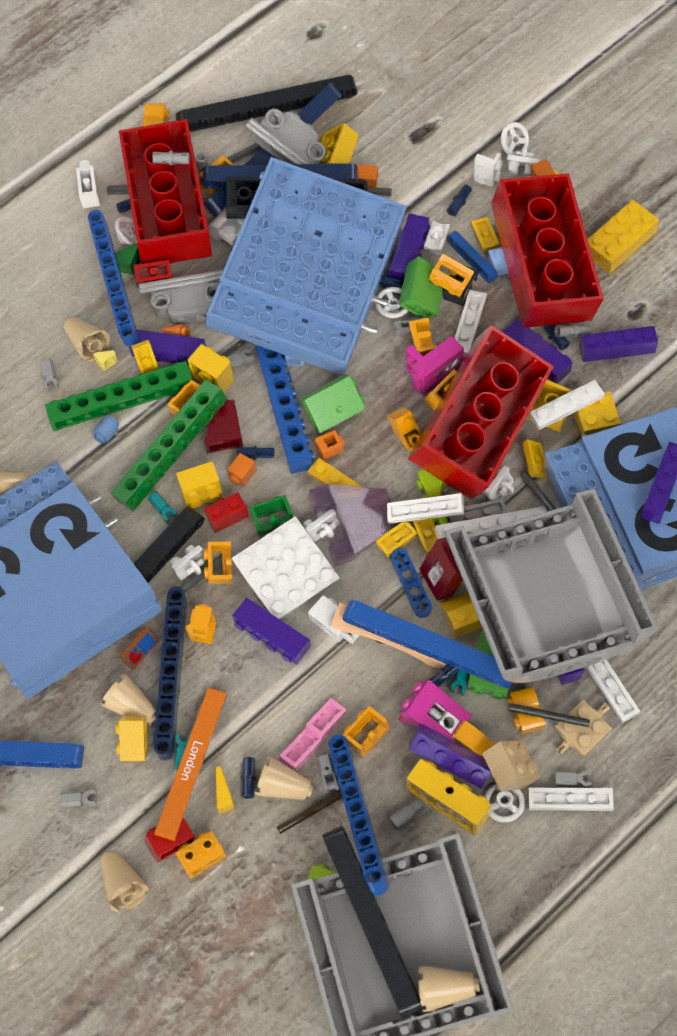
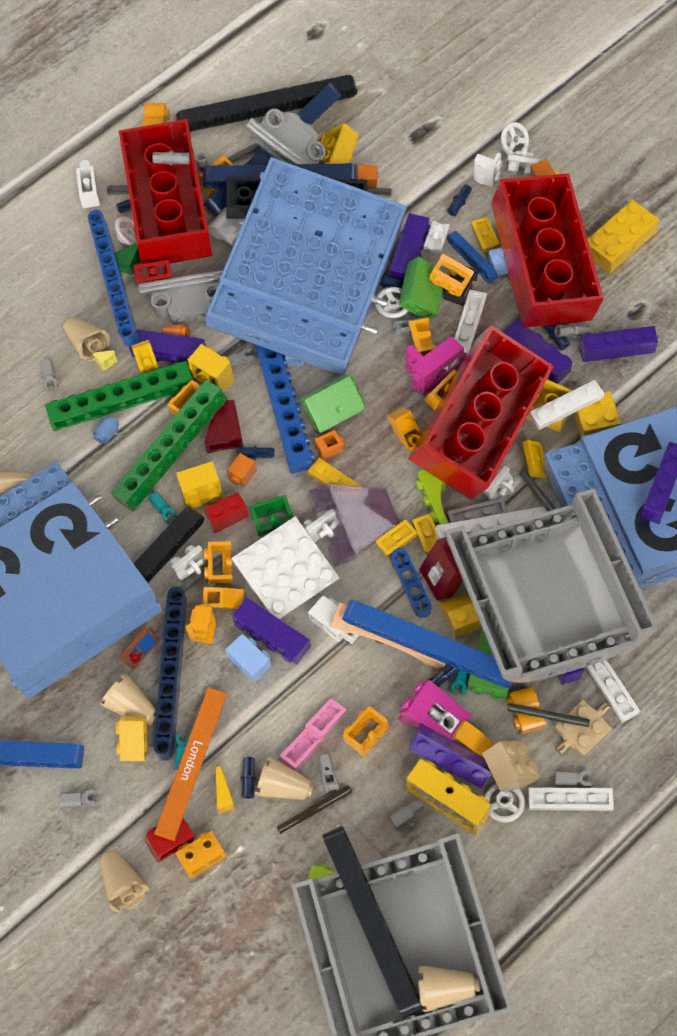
(223, 597): none -> light orange slope
(248, 657): none -> light blue brick
(358, 815): blue beam -> none
(425, 508): white plate -> none

